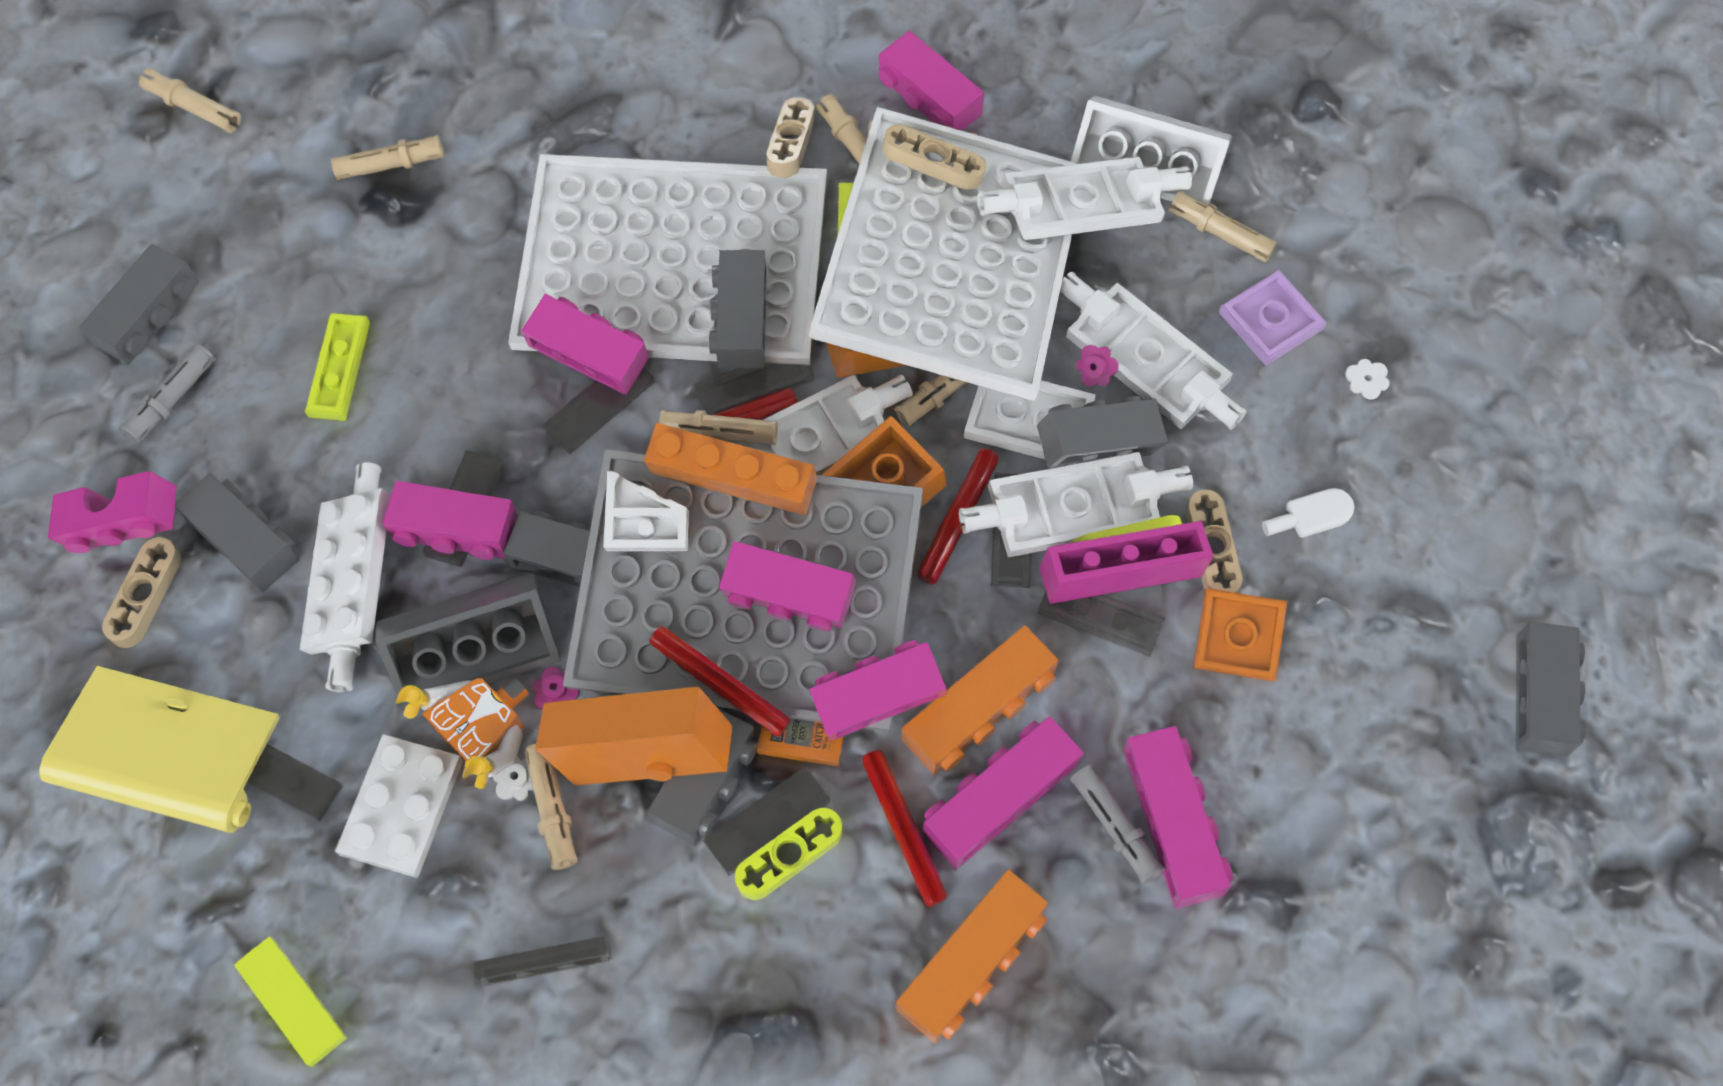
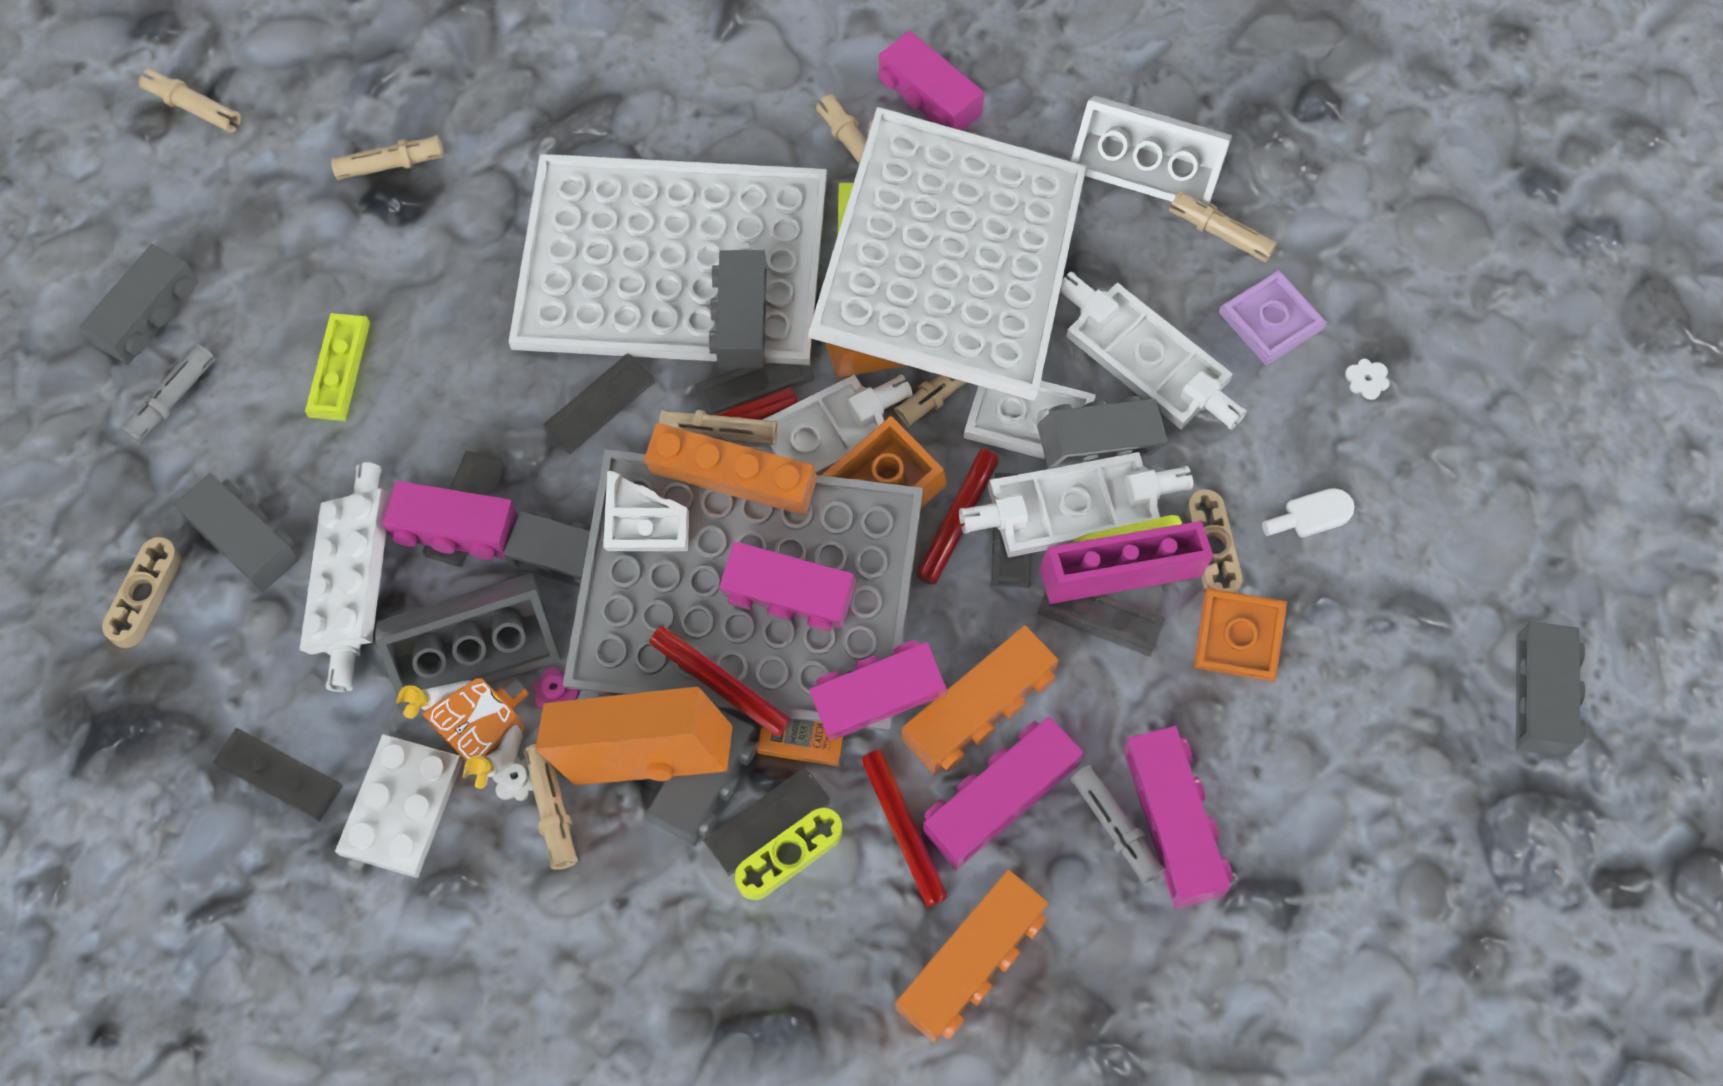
(87, 520): dark pink arch -> none
(141, 753): light yellow door -> none
(290, 1001): neon yellow tile -> none
(542, 961): clear smoke tile -> none
(586, 343): dark pink brick -> none
(793, 147): tan beam -> none
(961, 158): tan beam -> none
(1084, 196): white plate -> none
(1105, 365): dark pink plant -> none

